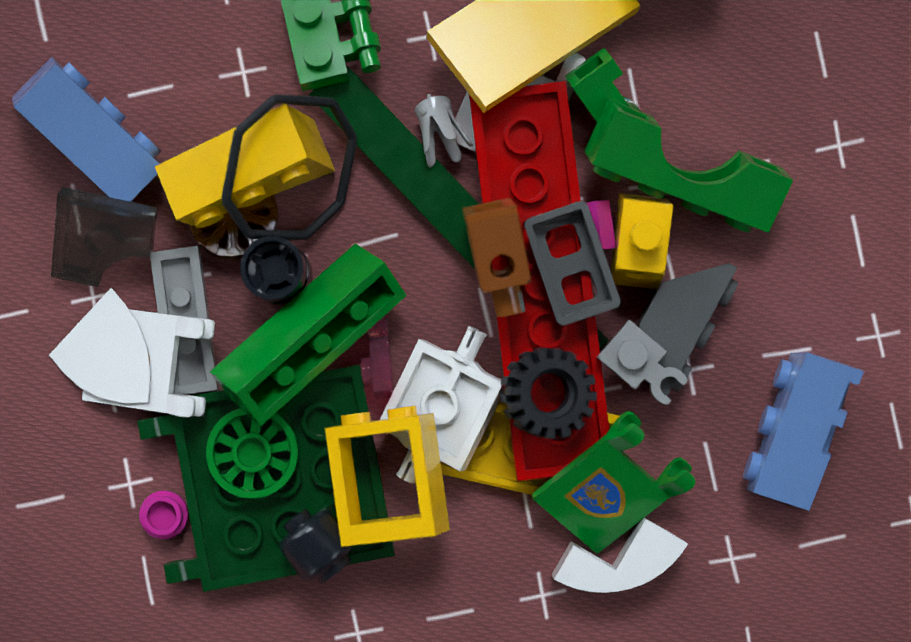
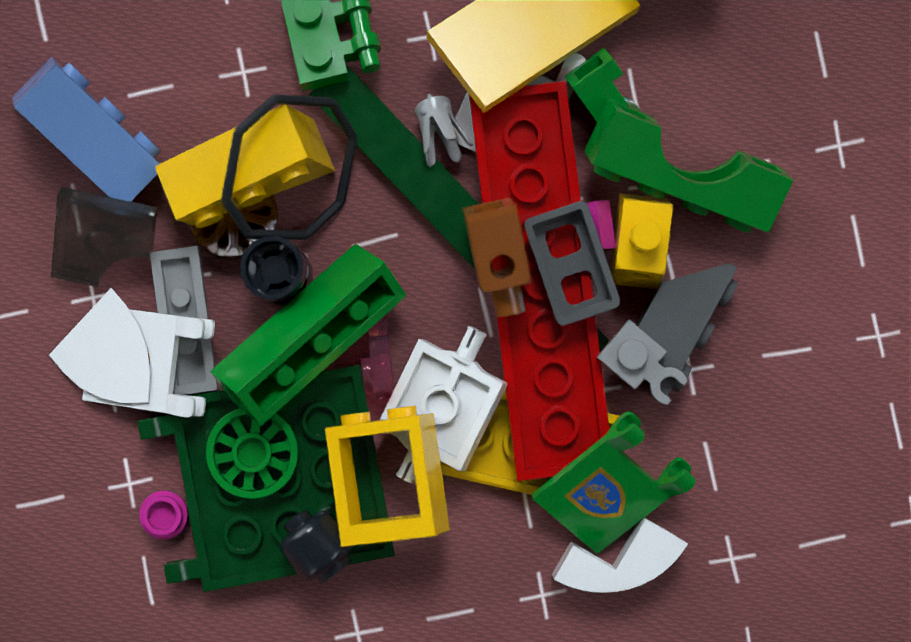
(575, 401): black tyre -> none
(799, 428): medium blue wedge -> none

